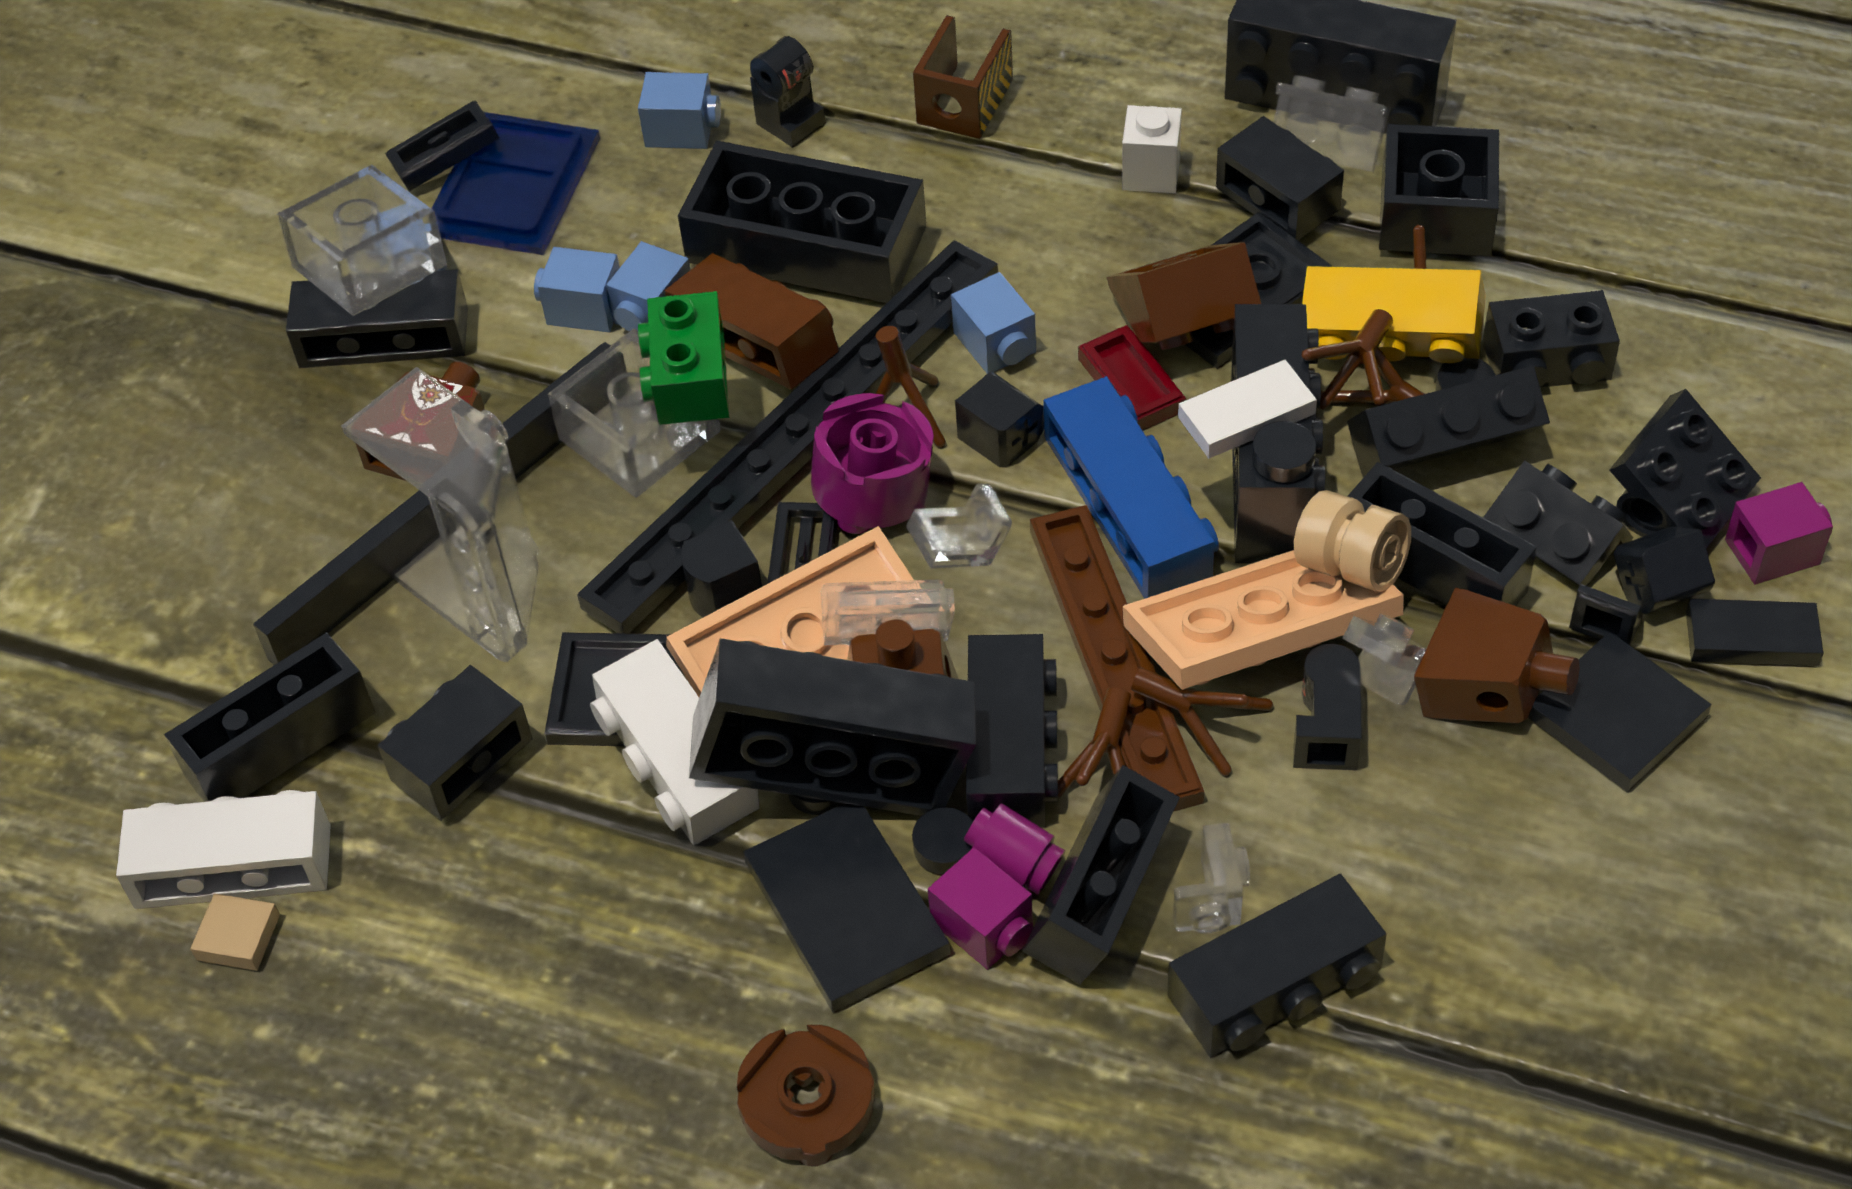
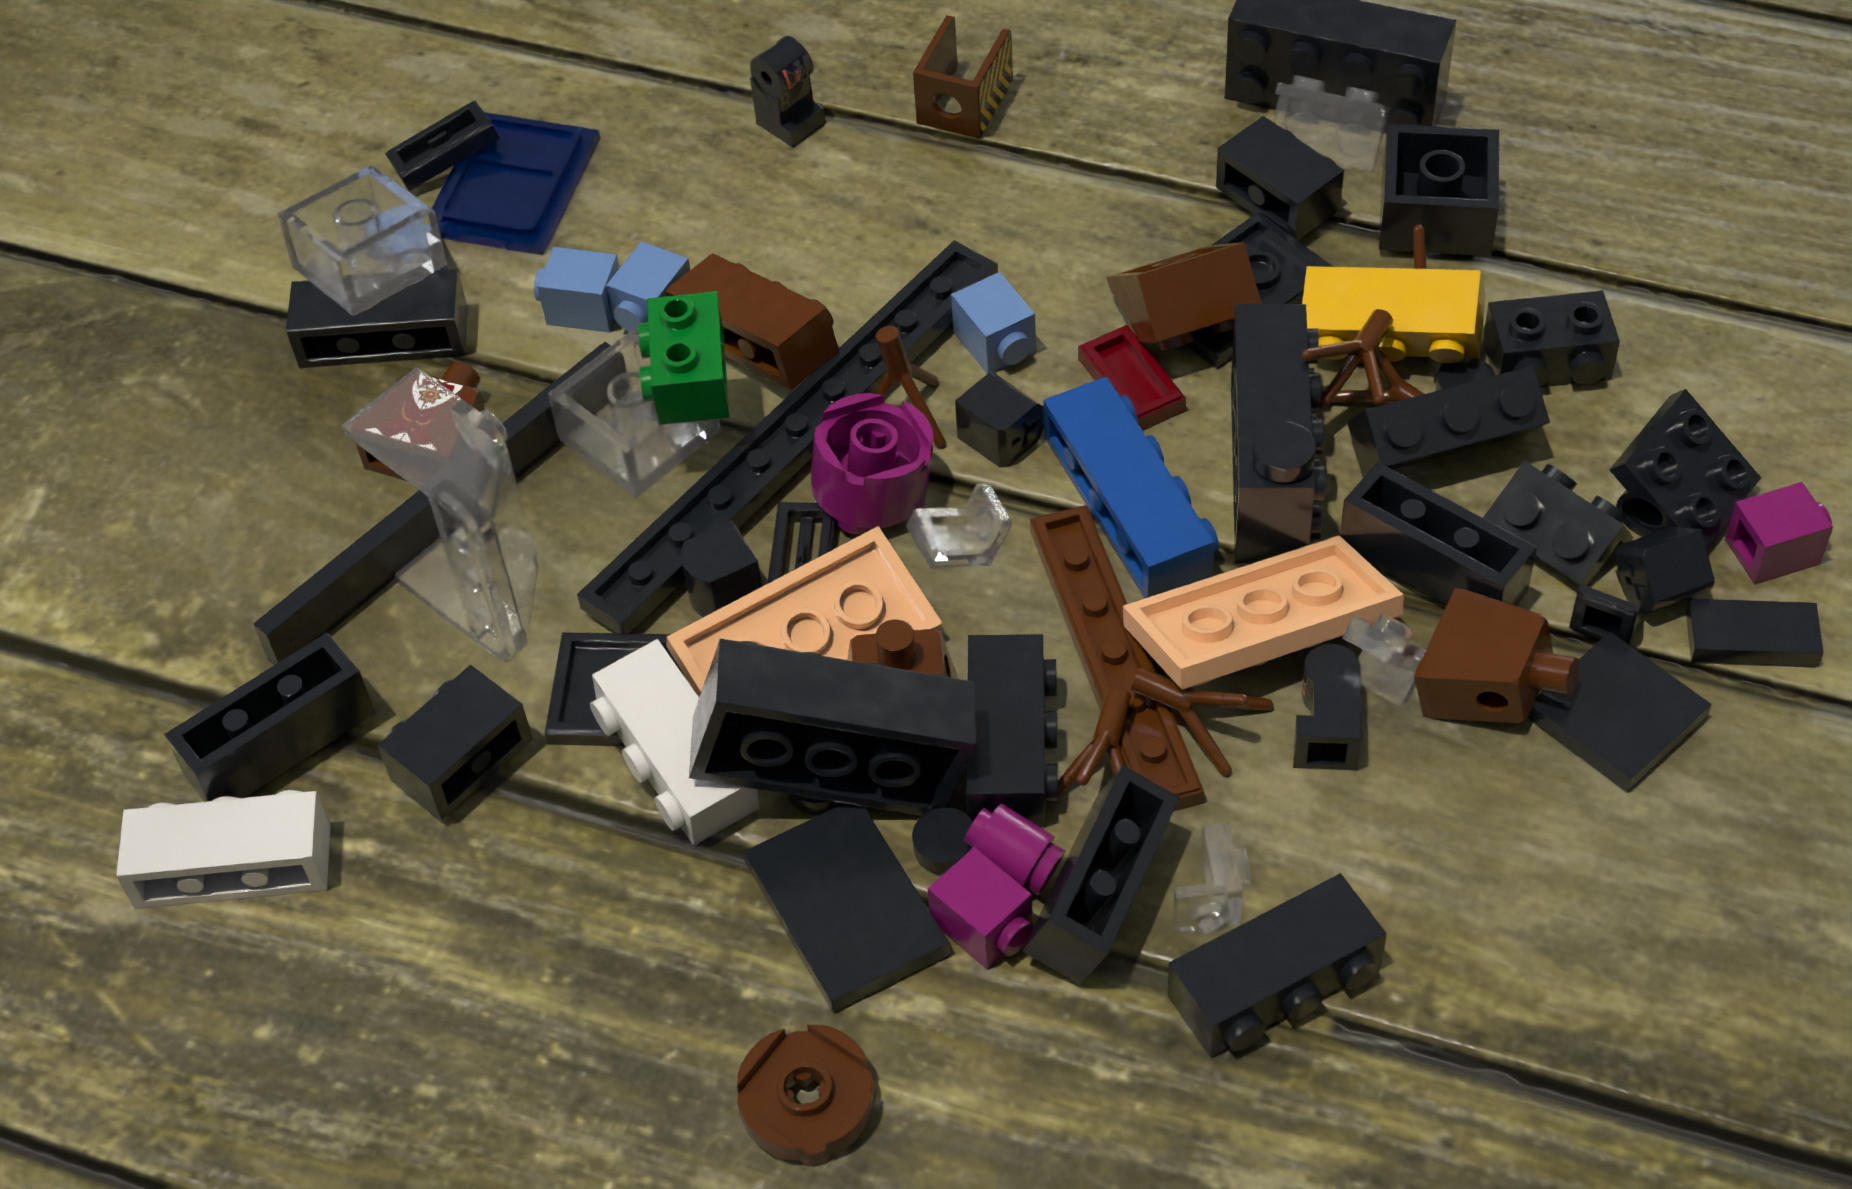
(235, 932): tan tile -> none
(677, 110): medium blue brick -> none
(805, 220): black brick -> none
(863, 606): clear bracket -> none
(1151, 149): white brick -> none
(1242, 407): white tile -> none
(1344, 539): tan wheel -> none

